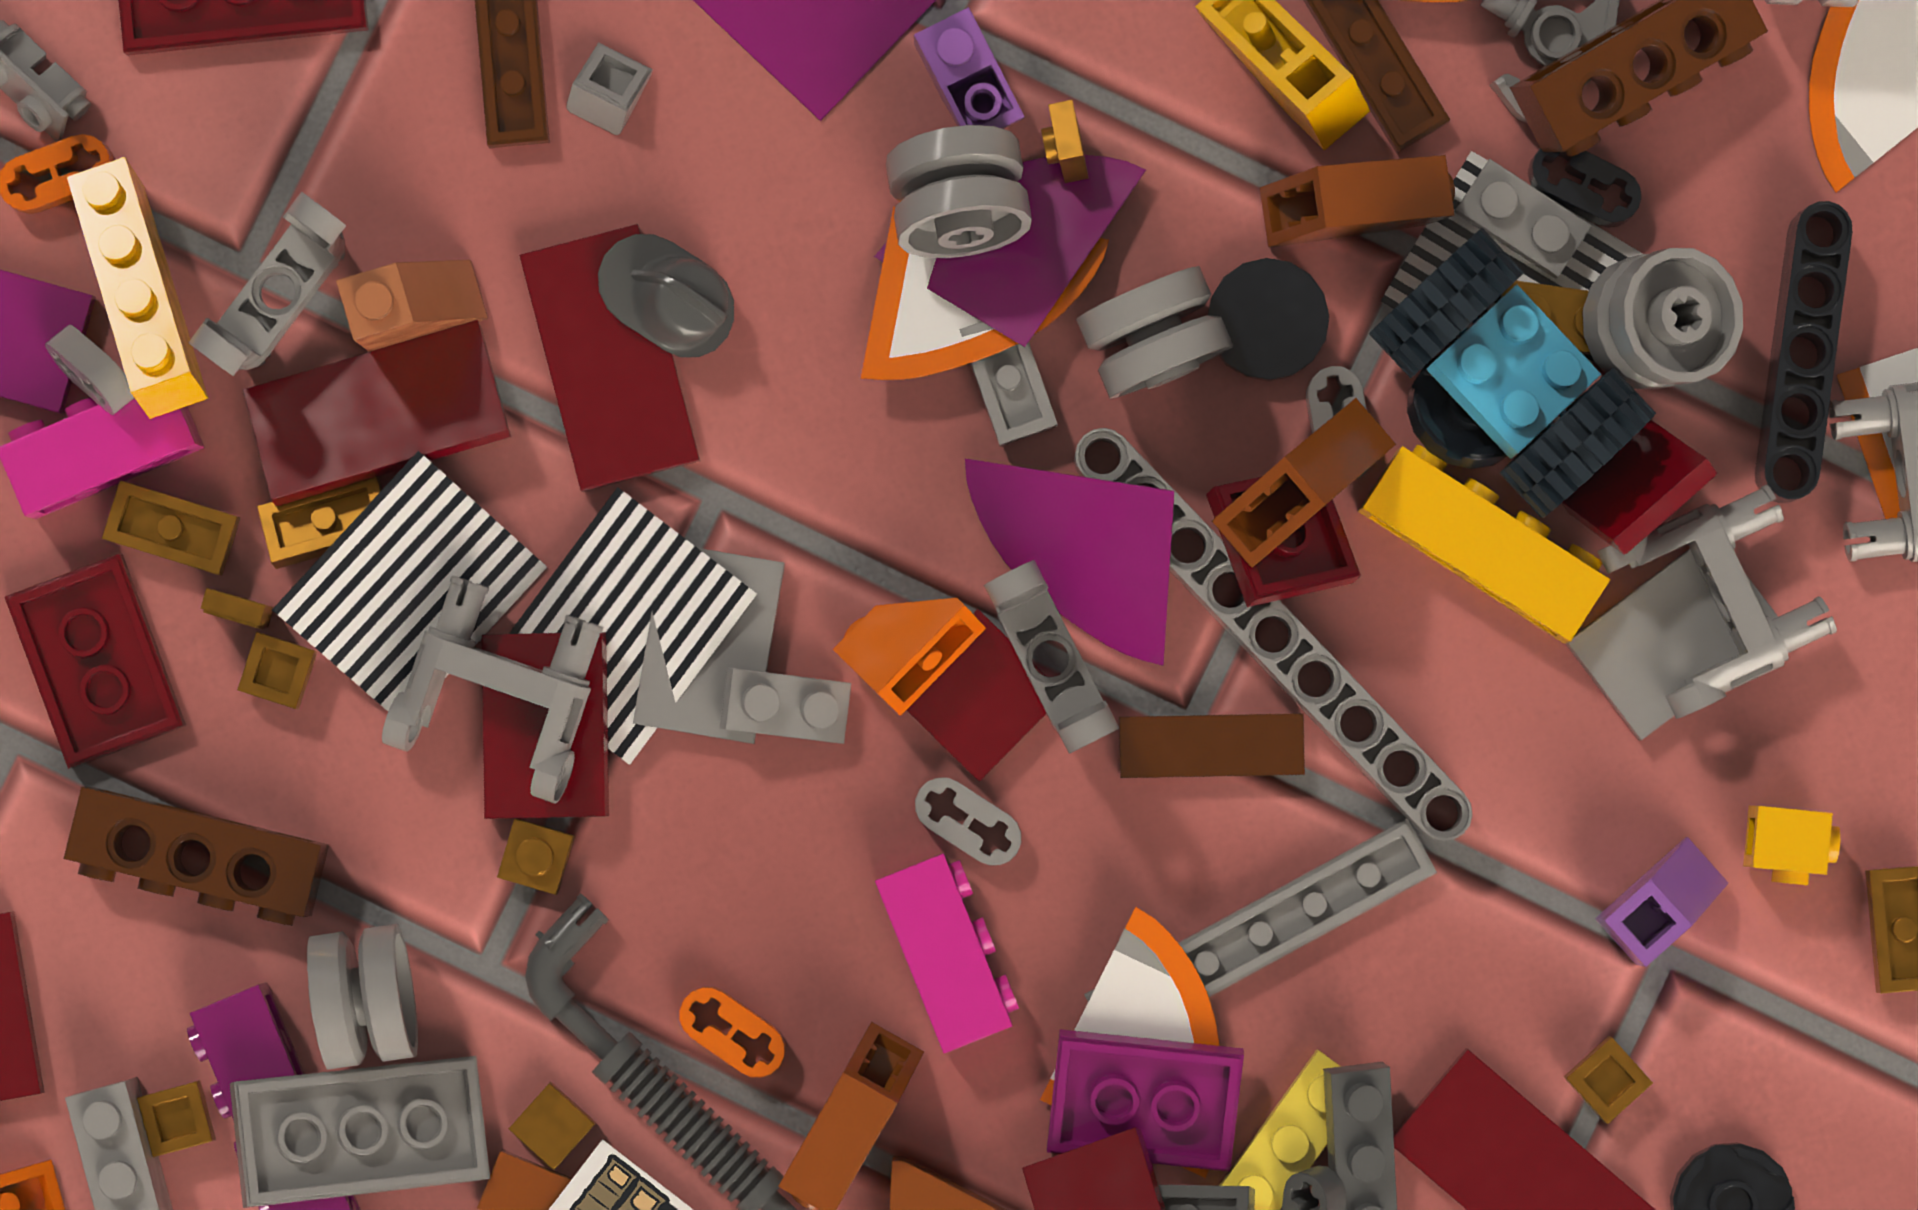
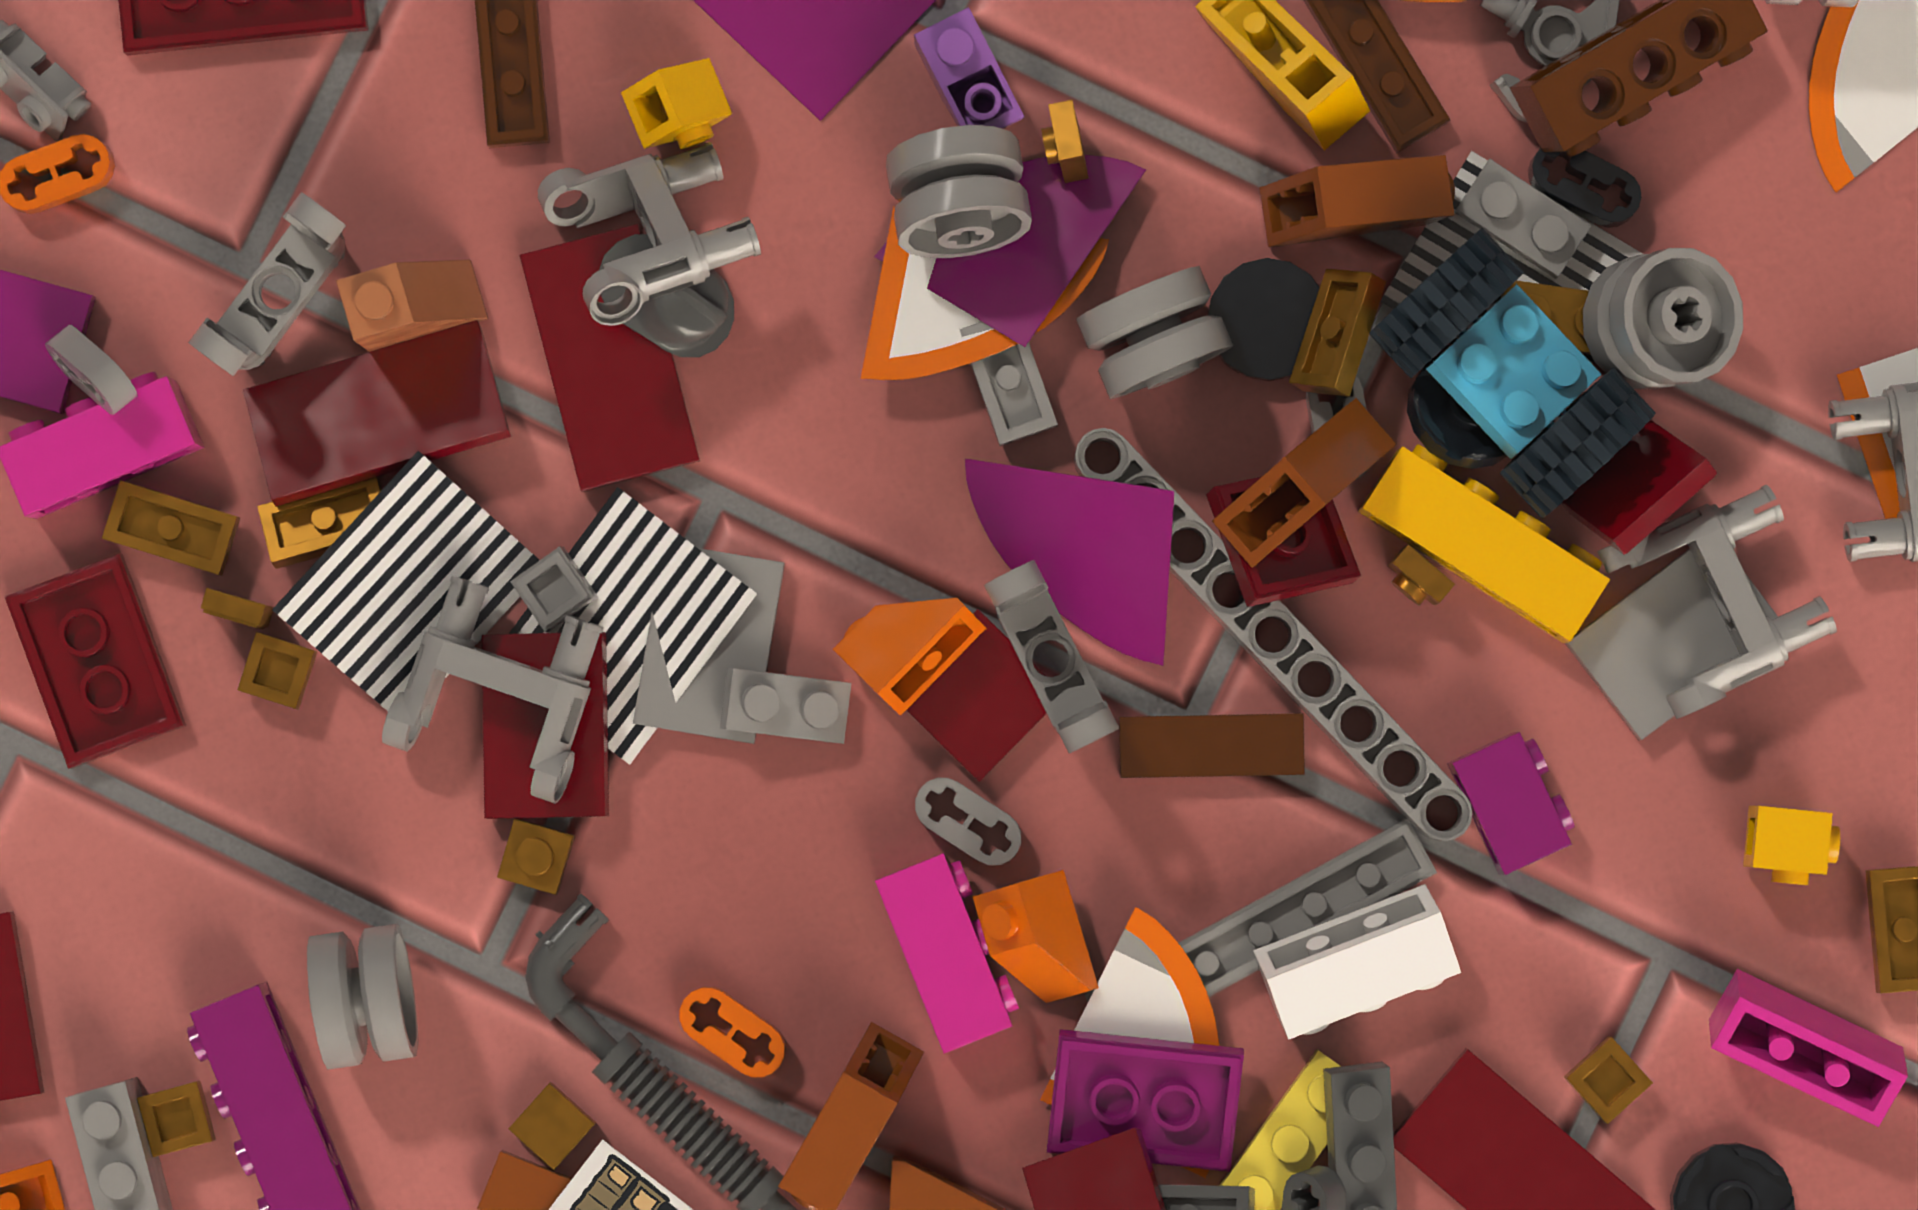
(106, 815): reddish brown brick -> none
(137, 288): brick -> none
(359, 1131): light grey tile -> none
(554, 589): none -> light grey tile
(608, 89): light grey slope -> none
(677, 104): none -> yellow brick
(677, 255): none -> light grey connector
(1038, 936): none -> orange slope
(1337, 332): none -> pearl gold plate
(1357, 962): none -> white brick
(1418, 577): none -> pearl gold plate
(1512, 803): none -> magenta brick
(1662, 903): medium lavender slope -> none
(1807, 1047): none -> dark pink brick
(1822, 328): black beam -> none

